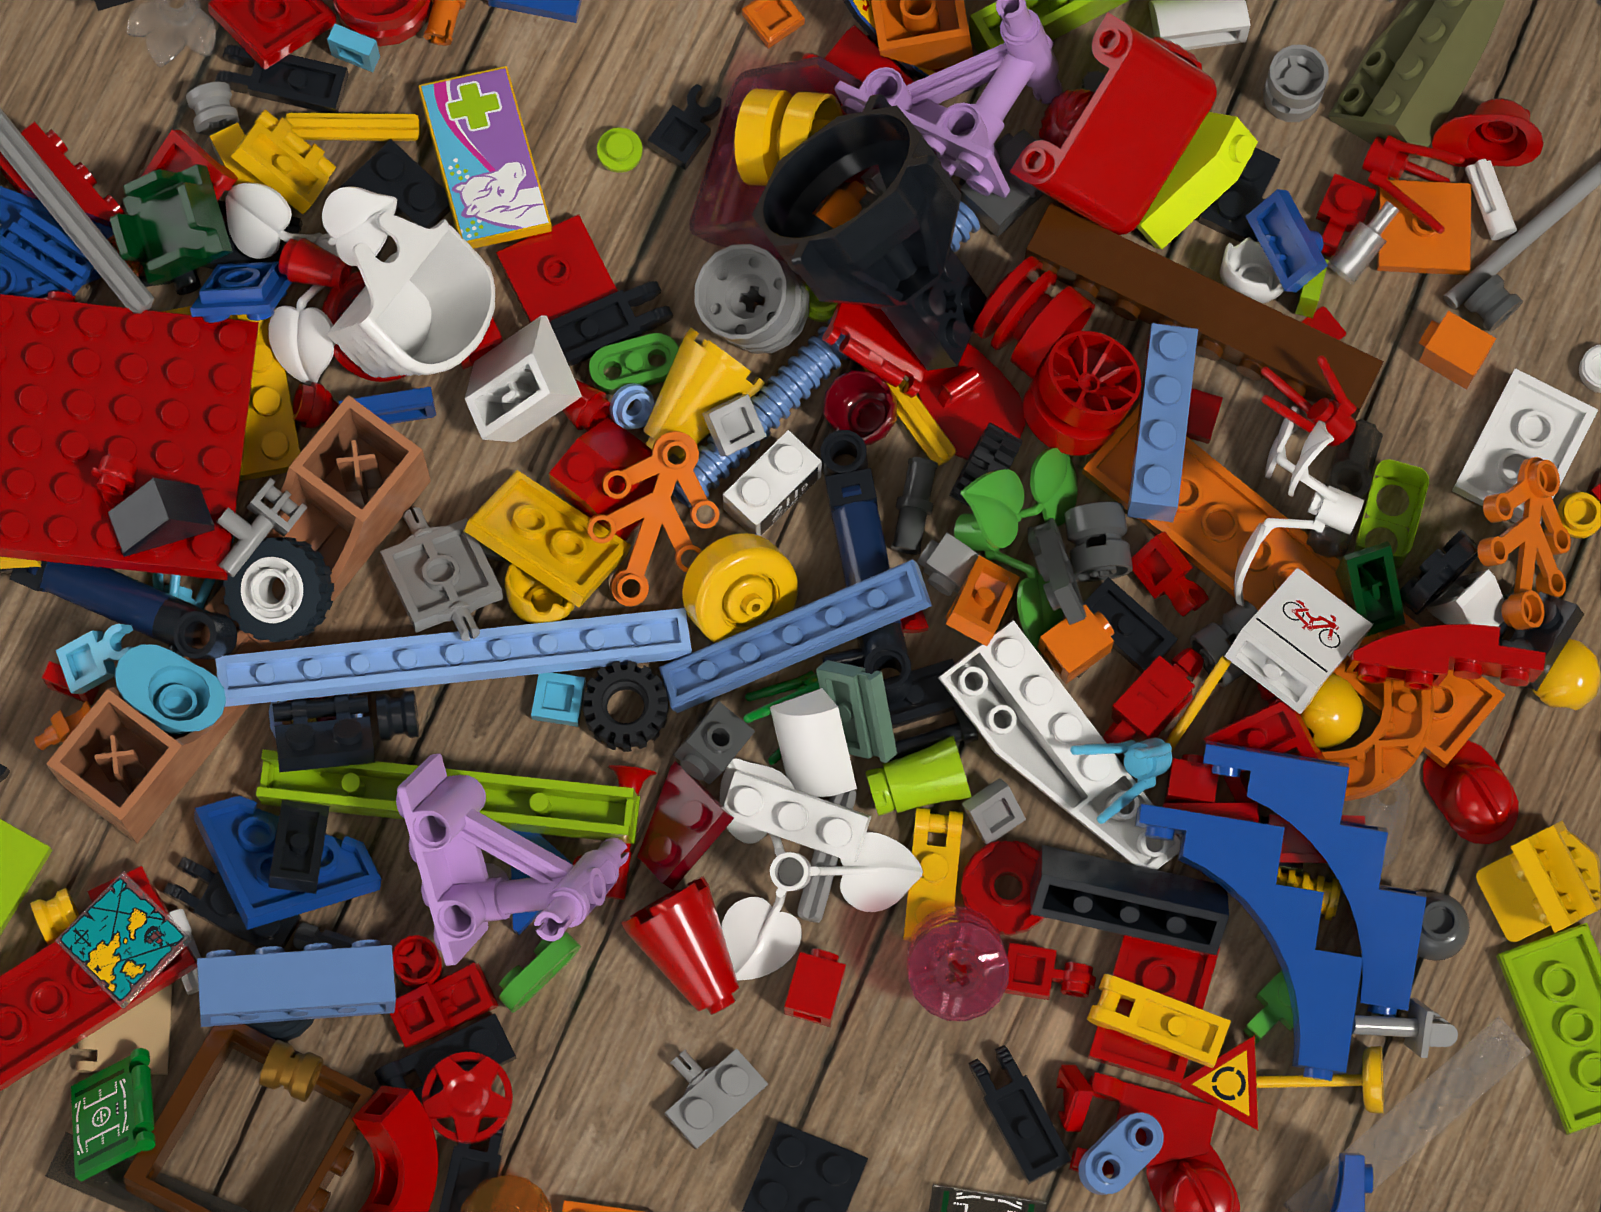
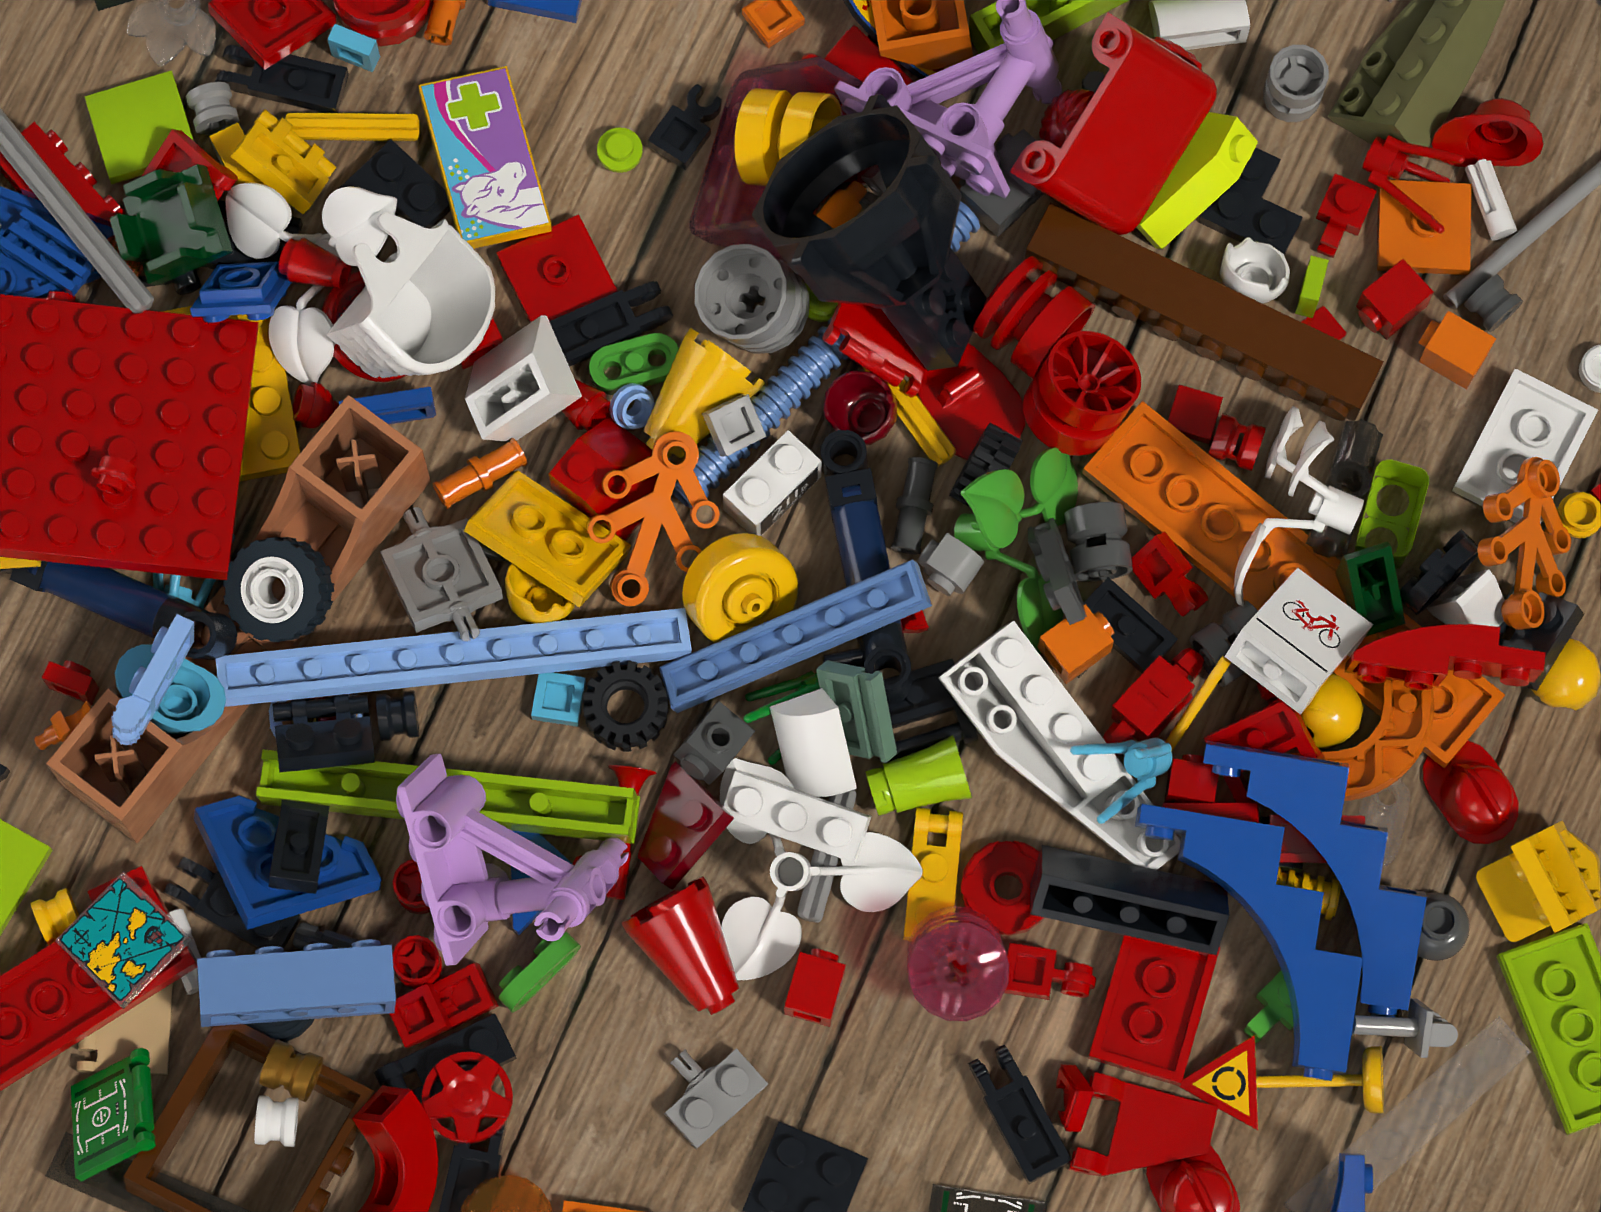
(91, 657): medium azure plate -> none
(135, 122): none -> lime slope
(152, 683): none -> light blue hinge
(159, 516): black slope -> none
(252, 535): light grey arm -> none
(276, 1121): none -> white wheel
(407, 886): none -> red wheel
(480, 473): none -> orange pin
(982, 600): orange slope -> none
(993, 811): light grey plate -> none
(1122, 1151): medium blue plate -> none
(1160, 1021): yellow plate -> none
(1162, 422): medium blue brick -> none
(1227, 437): none -> red wheel
(1287, 240): blue tile -> none
(1334, 413): red plant -> none
(1362, 245): clear piece -> none
(1393, 300): none -> red brick

